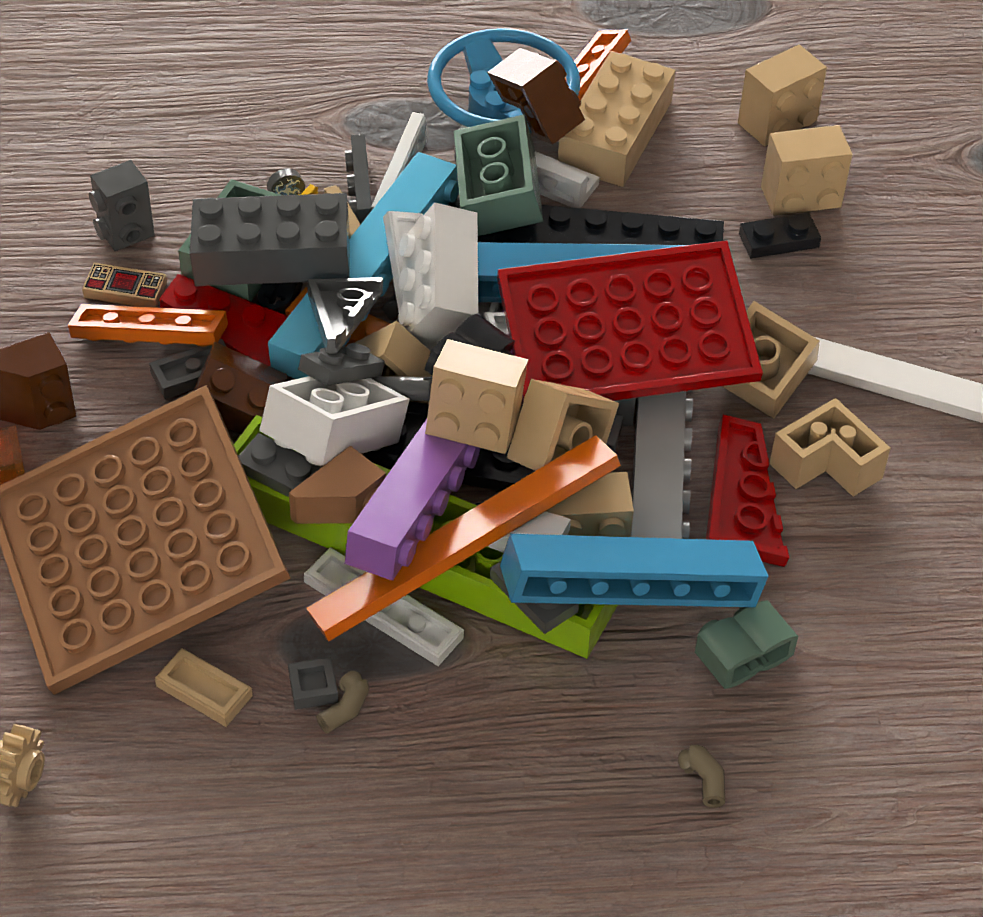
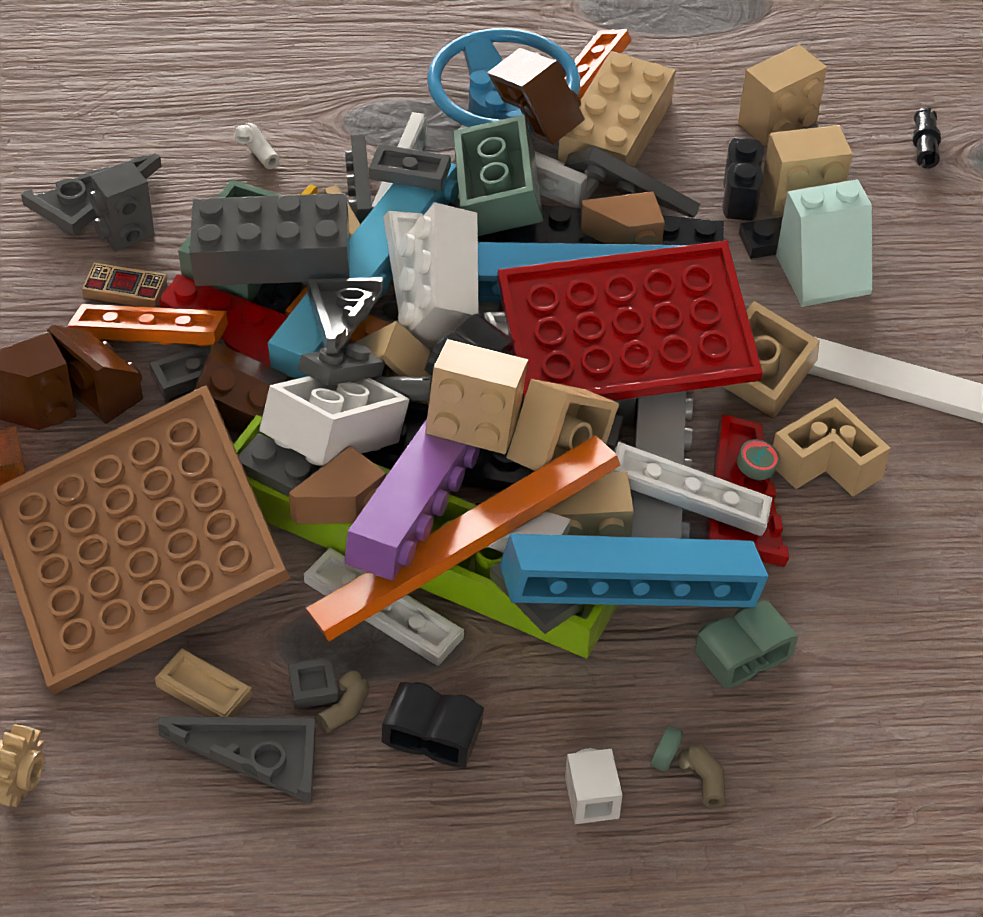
(70, 202): none -> dark grey wing
(97, 373): none -> reddish brown slope
(252, 136): none -> white arm
(261, 747): none -> dark grey wing
(286, 182): dark grey tile -> none
(410, 167): none -> dark grey plate
(432, 724): none -> black brick
(593, 785): none -> white brick
(623, 219): none -> medium nougat slope
(628, 179): none -> dark grey wing
(667, 748): none -> sand green tile
(694, 490): none -> white tile
(742, 179): none -> black brick
(758, 459): none -> sand green tile
(827, 242): none -> light aqua slope
(926, 138): none -> black pin

